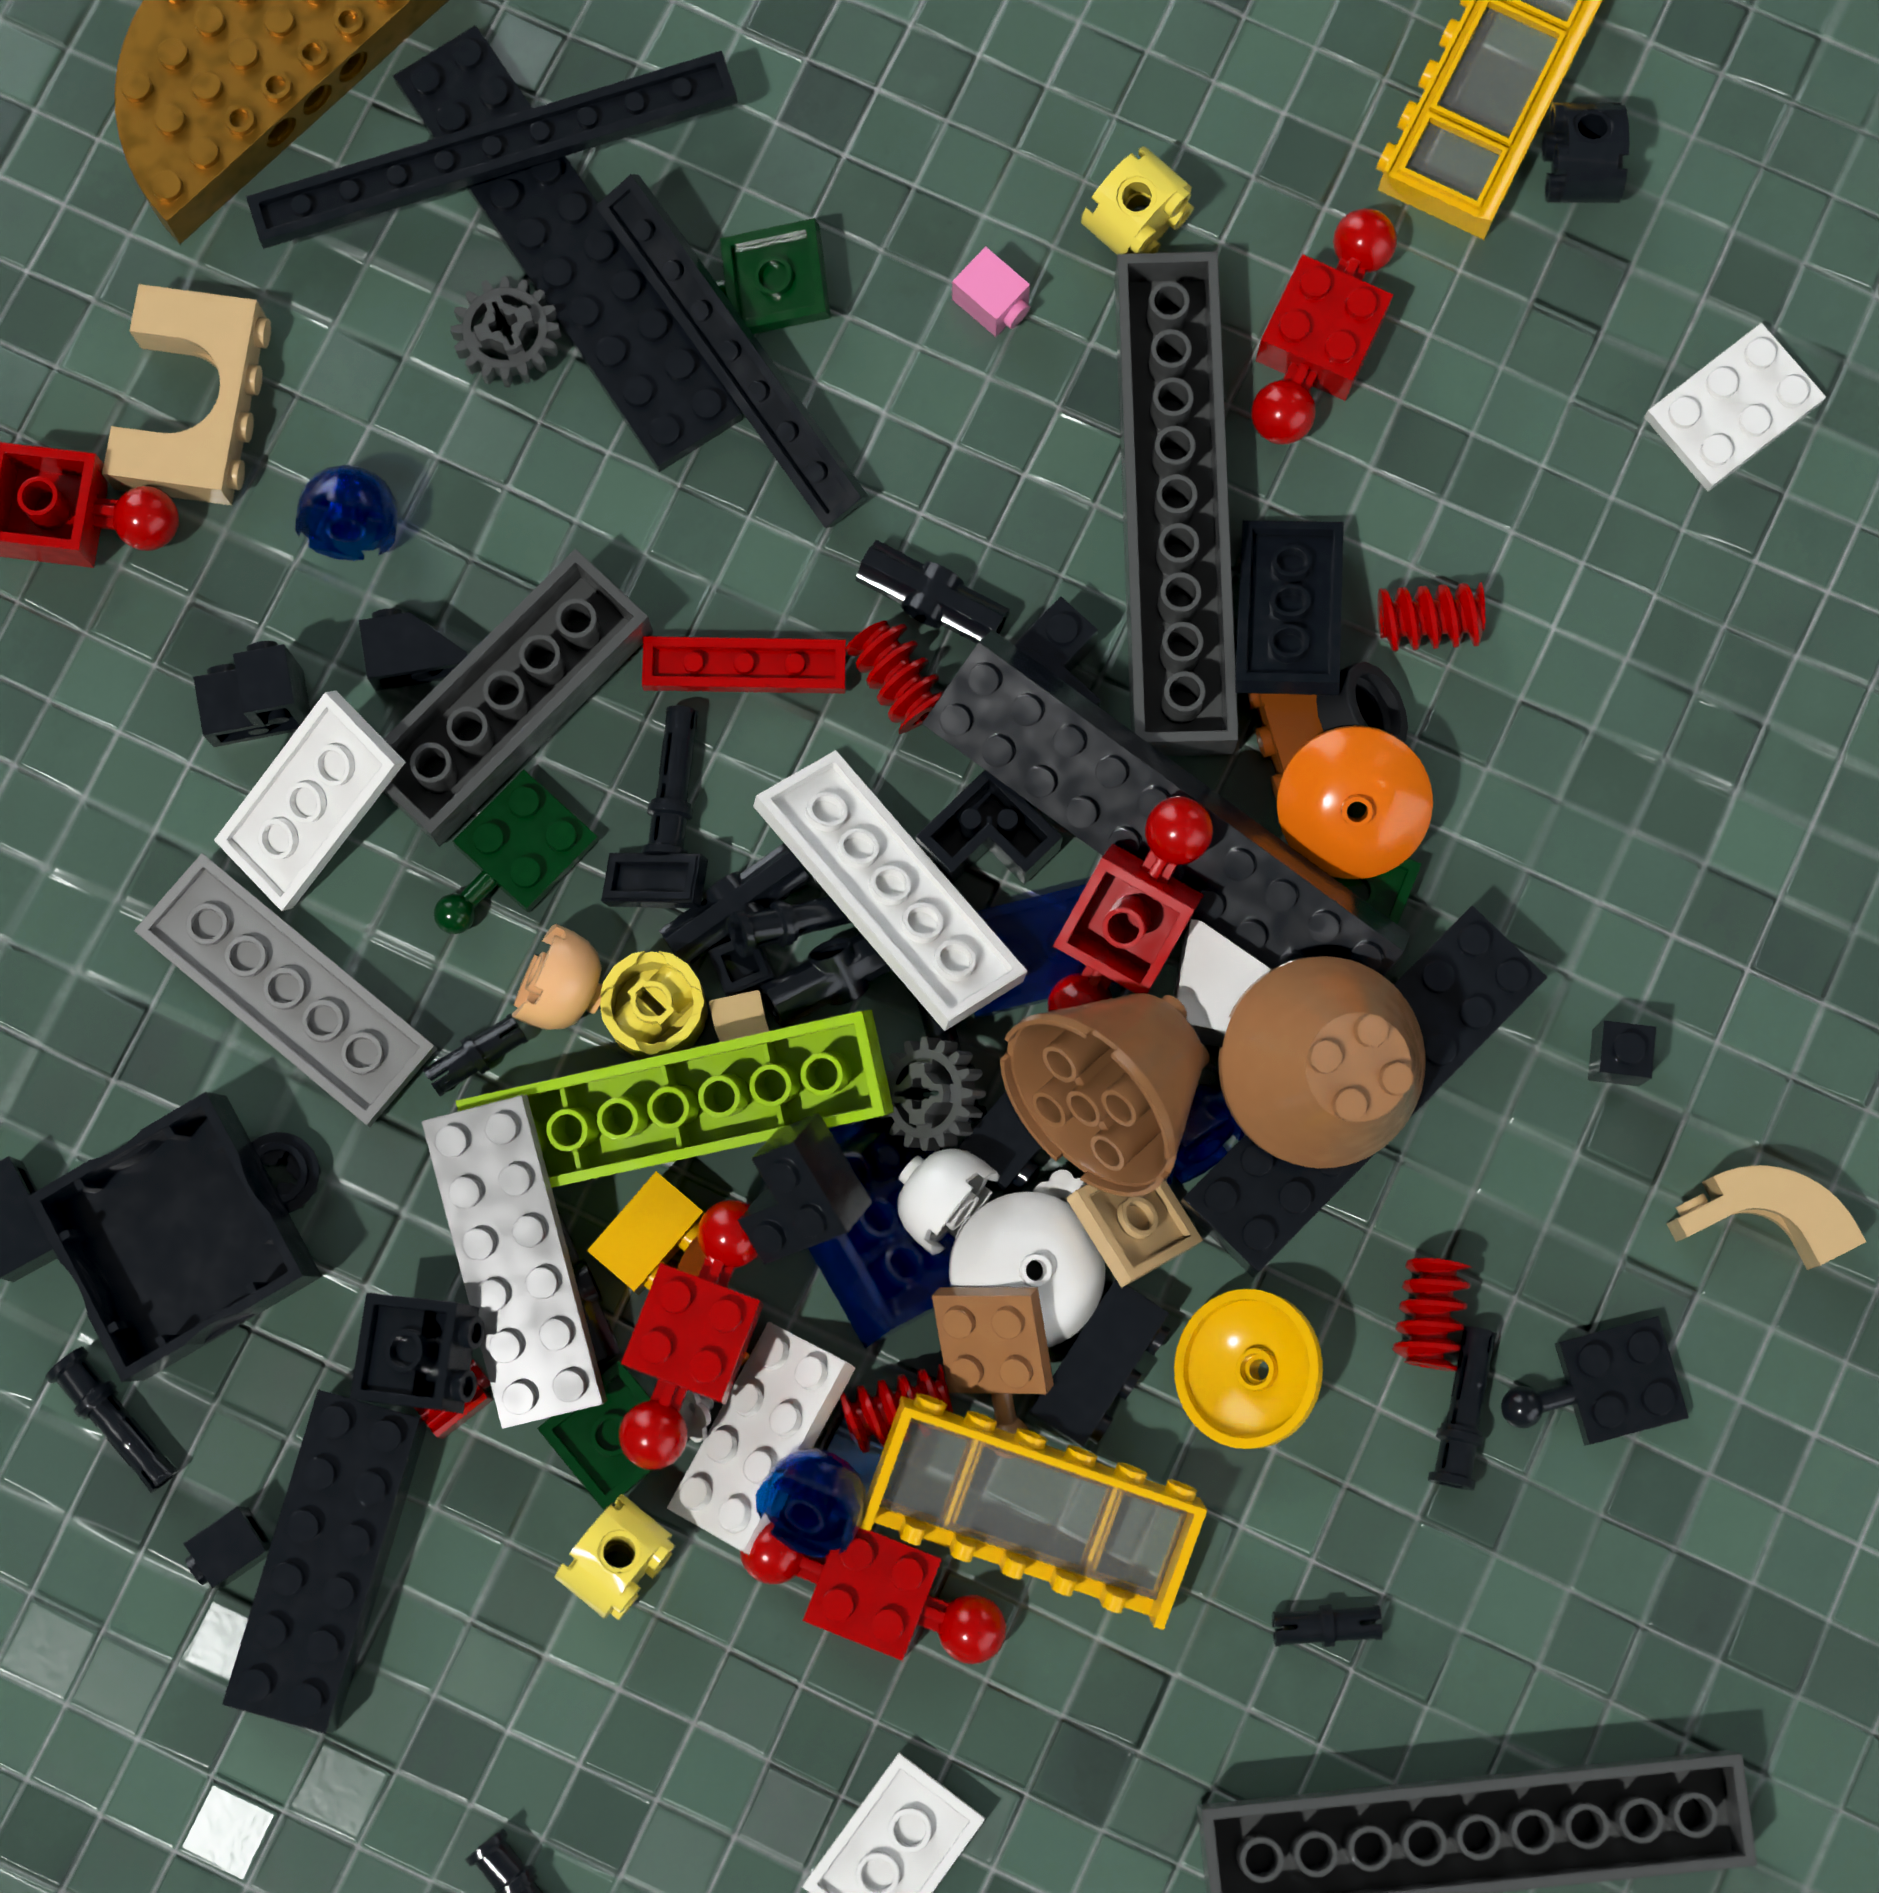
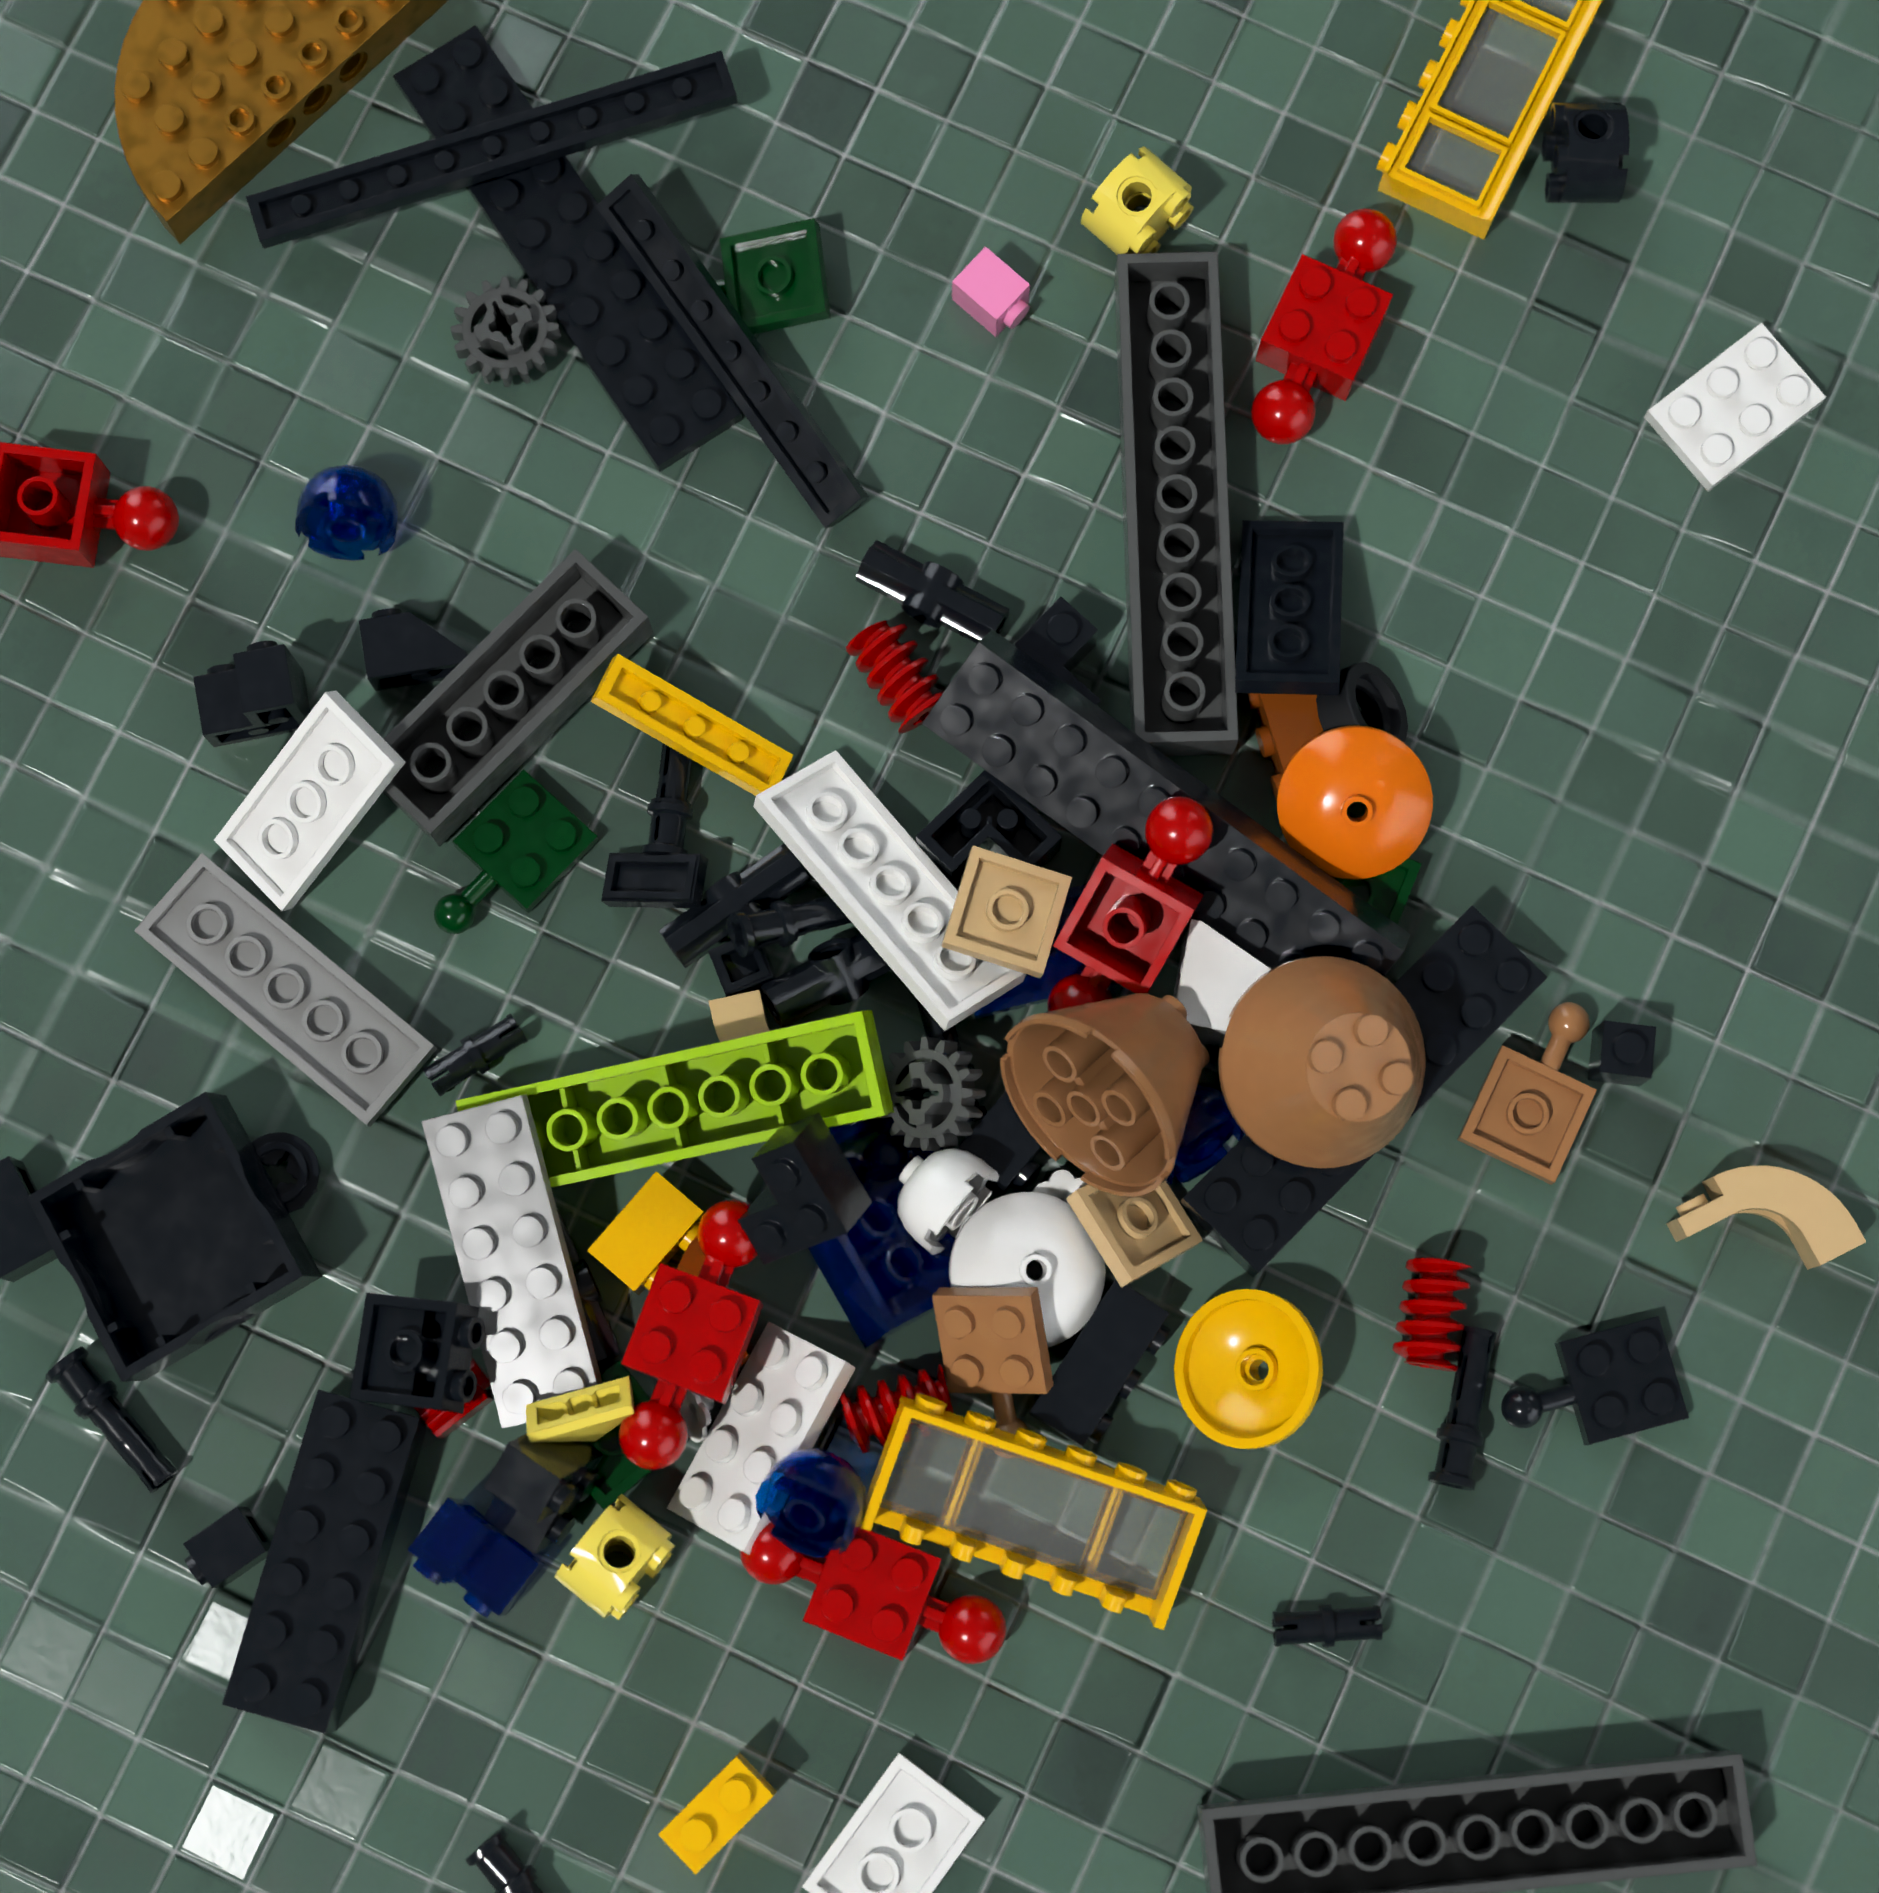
(205, 458): tan arch -> none
(476, 1555): none -> clear blue brick
(539, 1489): none -> black brick
(560, 982): light nougat cylinder -> none
(580, 1414): none -> light yellow slope
(653, 1004): light yellow brick -> none
(690, 726): none -> yellow plate
(717, 1813): none -> yellow brick
(744, 665): red plate -> none
(1006, 912): none -> tan plate
(1431, 616): red piece -> none
(1528, 1107): none -> medium nougat plate

